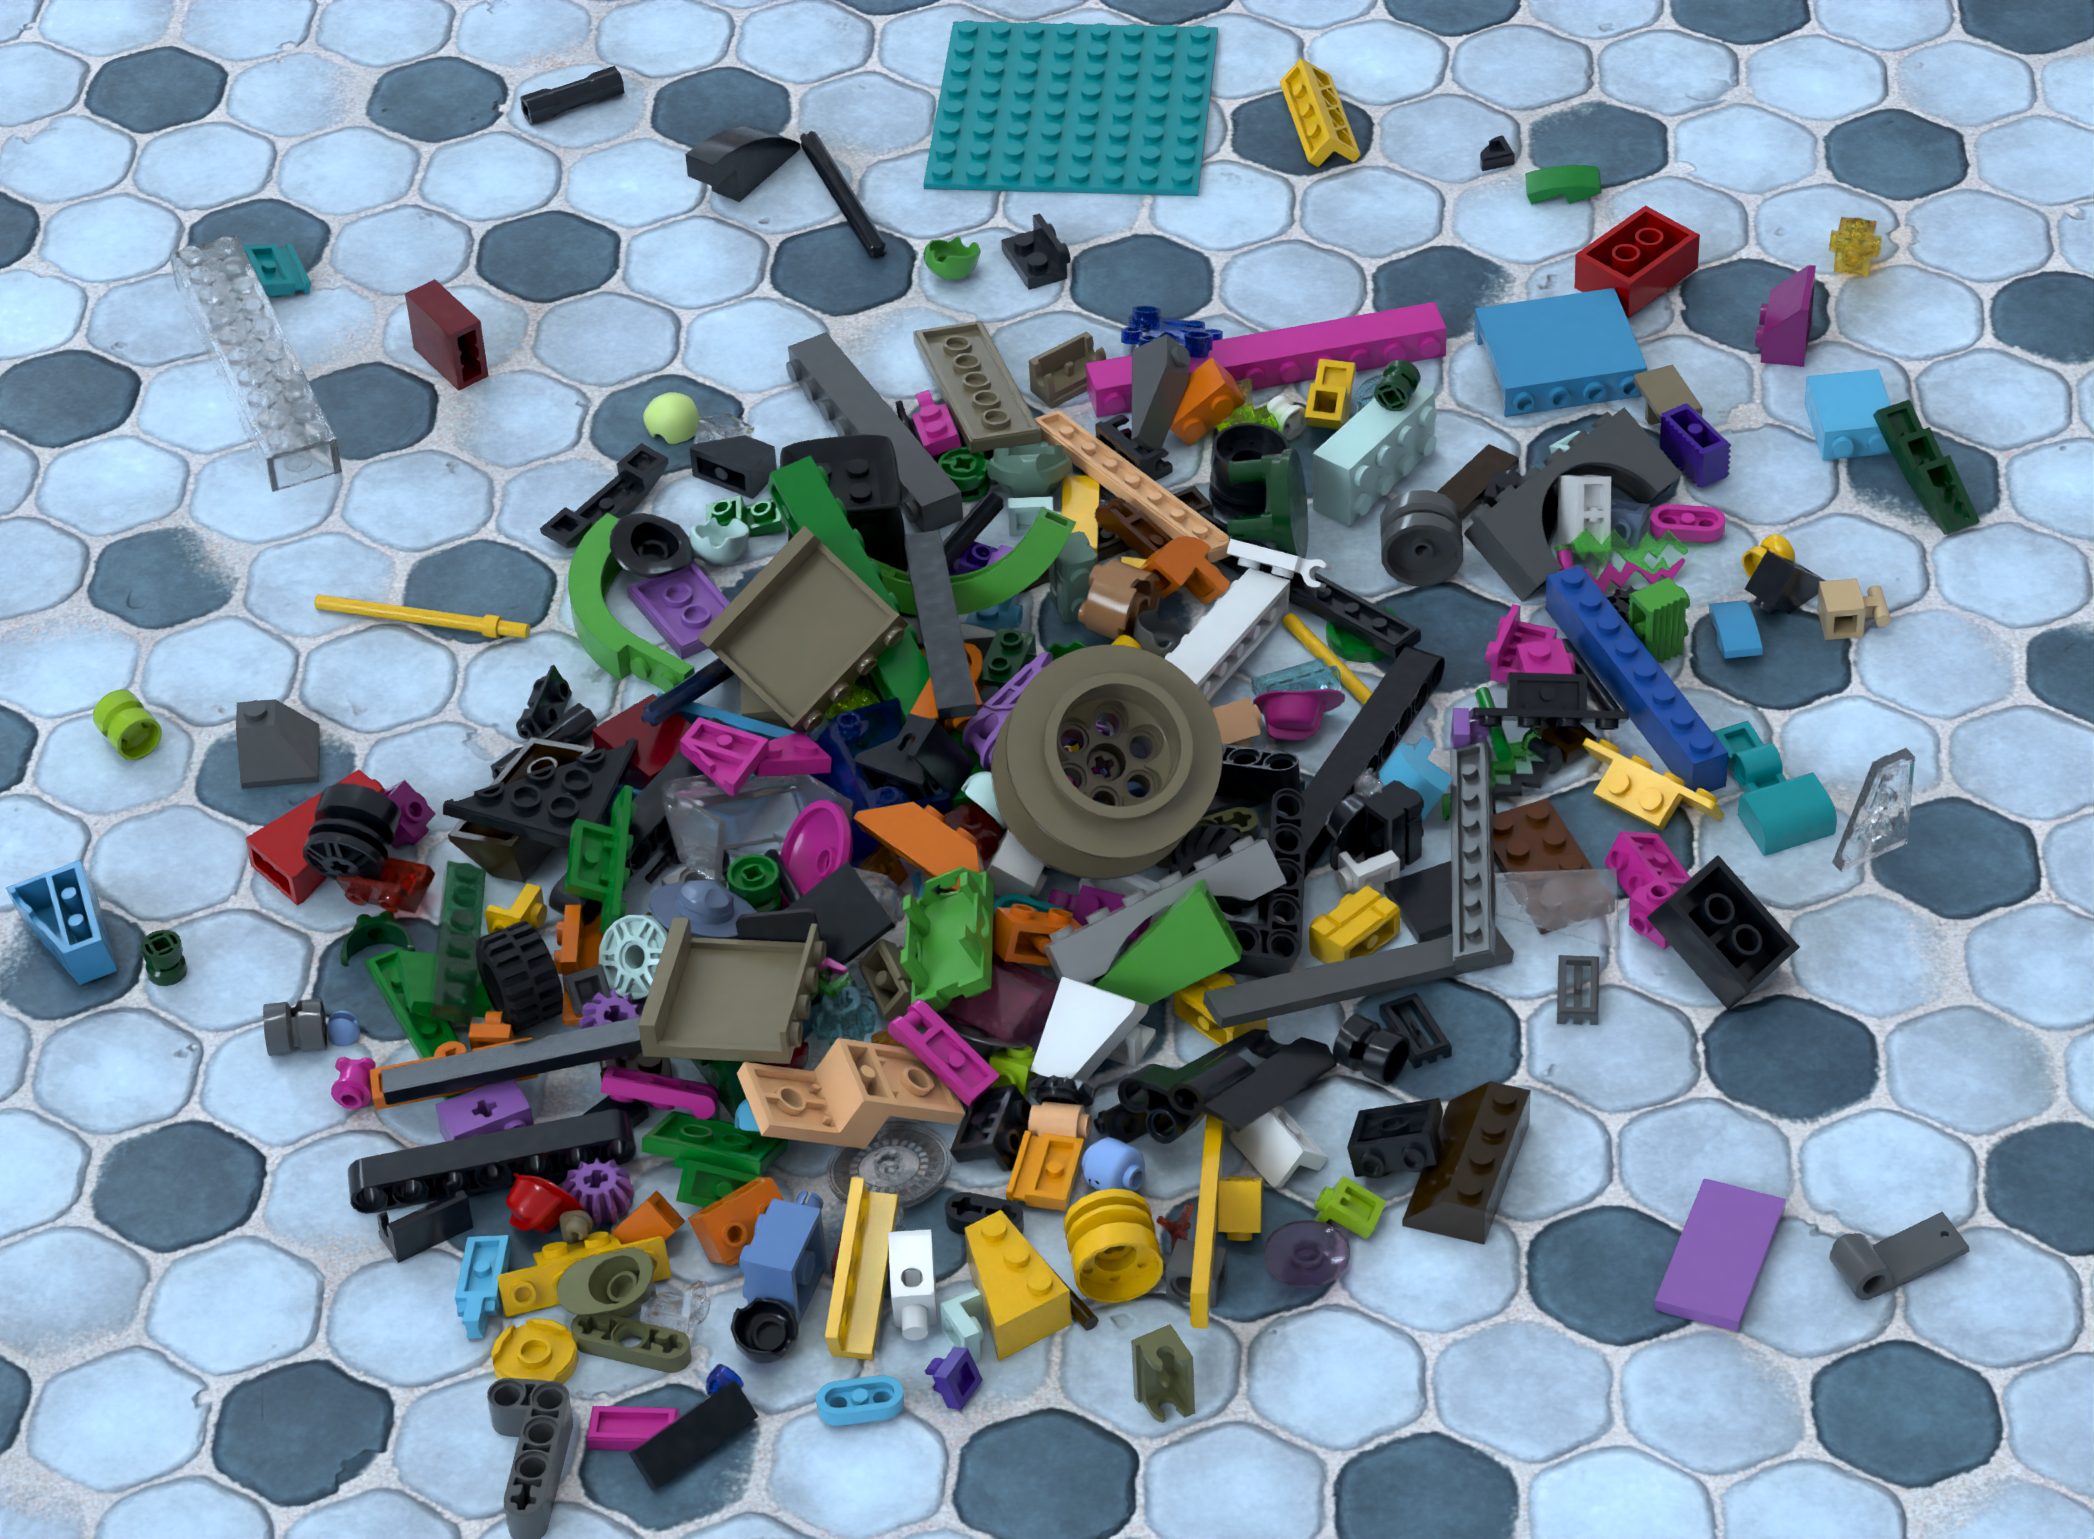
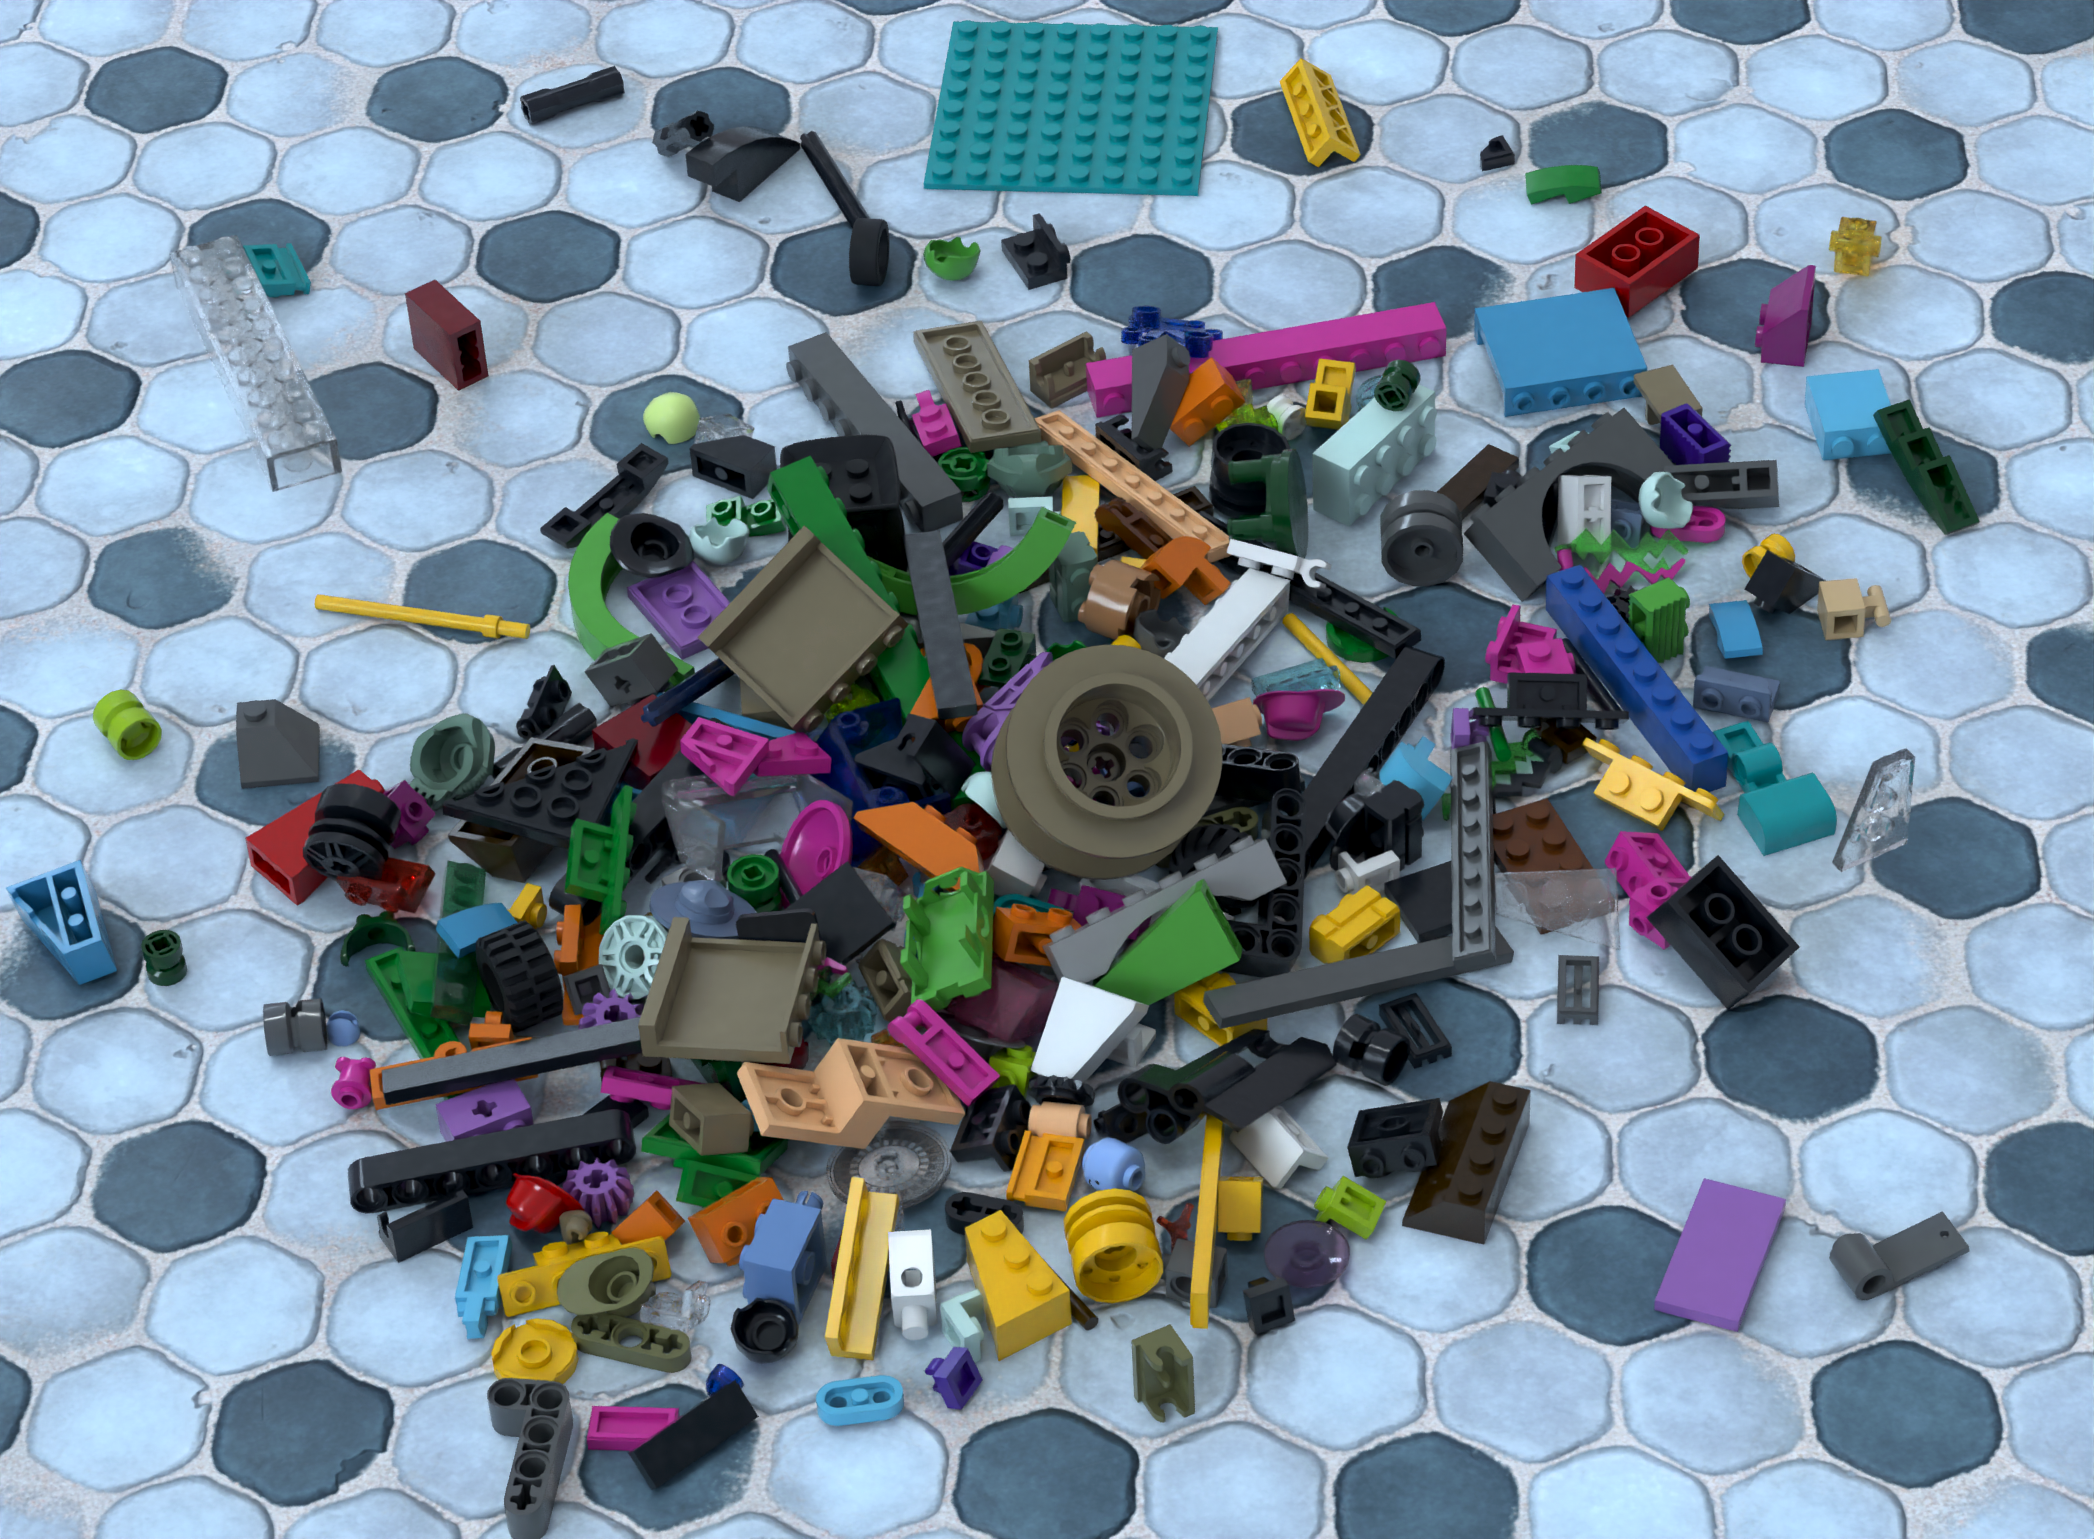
(452, 759): none -> sand green helmet
(465, 927): none -> dark azure slope
(631, 671): none -> dark grey brick
(683, 133): none -> black axle
(710, 1119): none -> dark tan brick
(869, 252): none -> black tyre
(1268, 1304): none -> black tile
(1663, 503): none -> light aqua hair
(1729, 484): none -> dark grey slope
(1735, 693): none -> sand blue bracket

